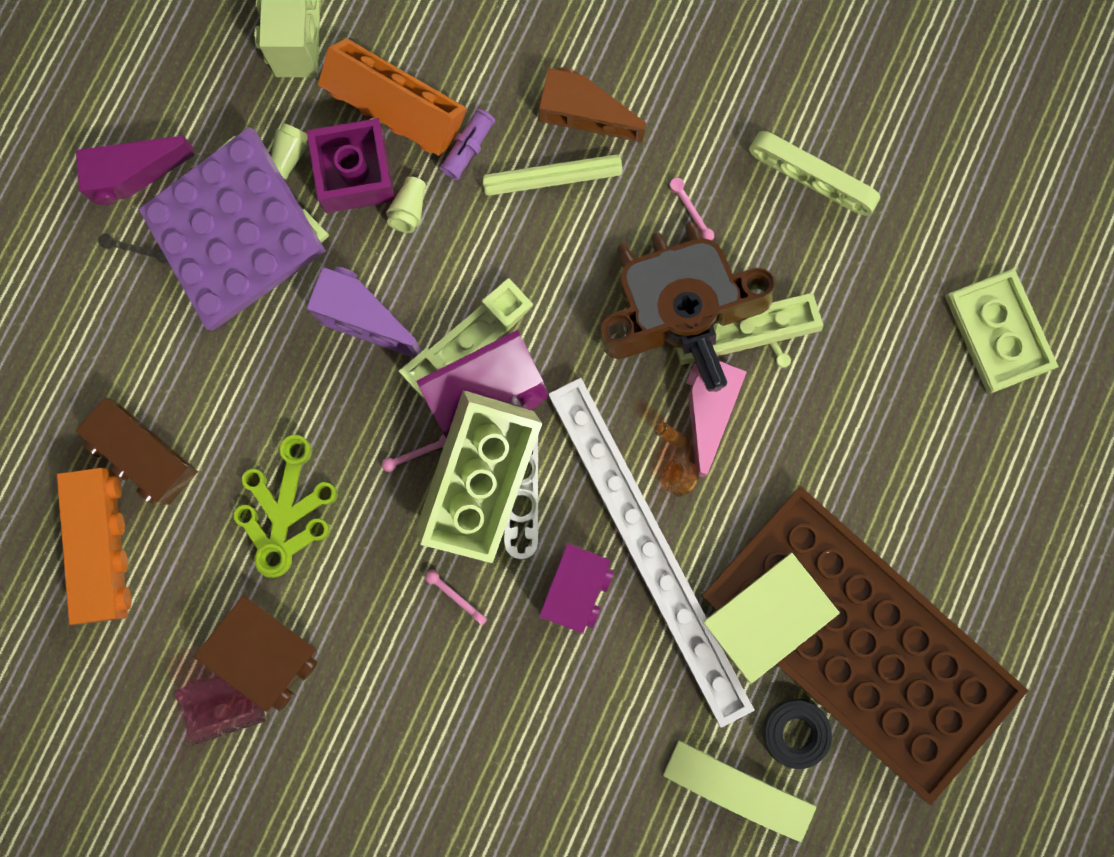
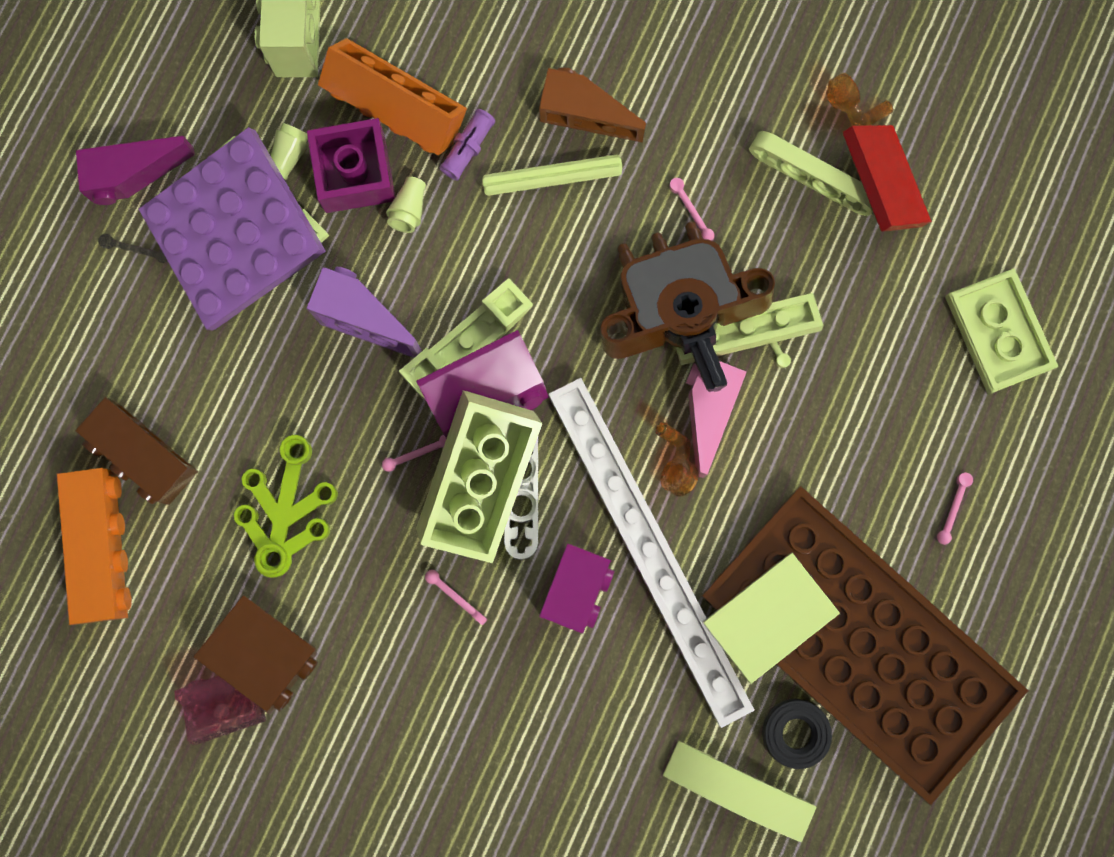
(844, 94): none -> clear orange plate
(886, 177): none -> red tile
(963, 480): none -> bright pink hinge

